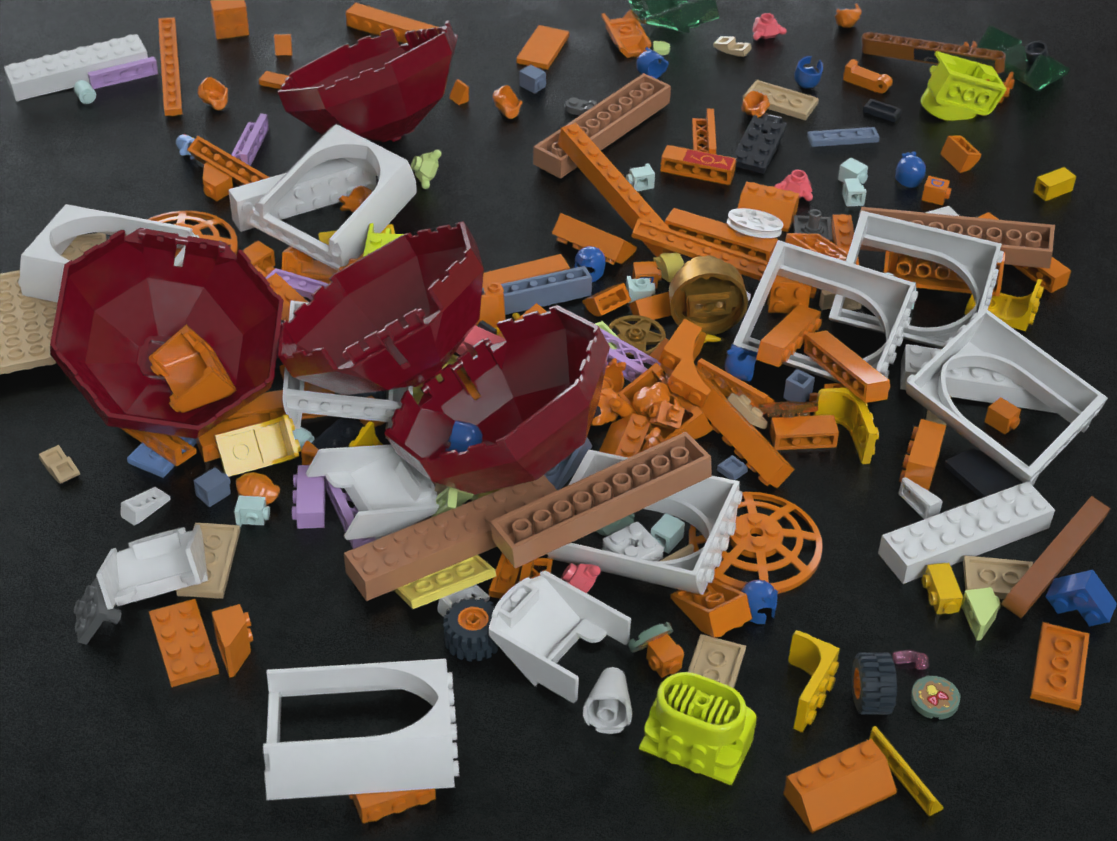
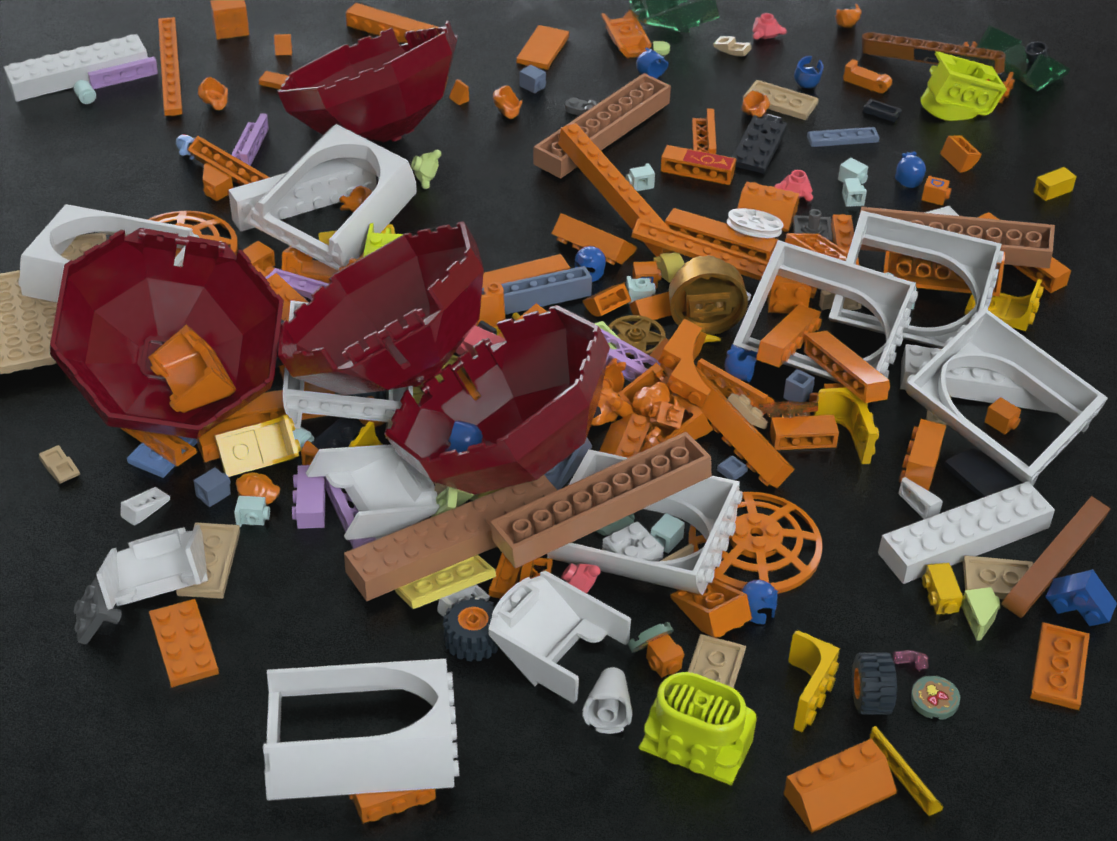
(233, 636): orange slope -> none

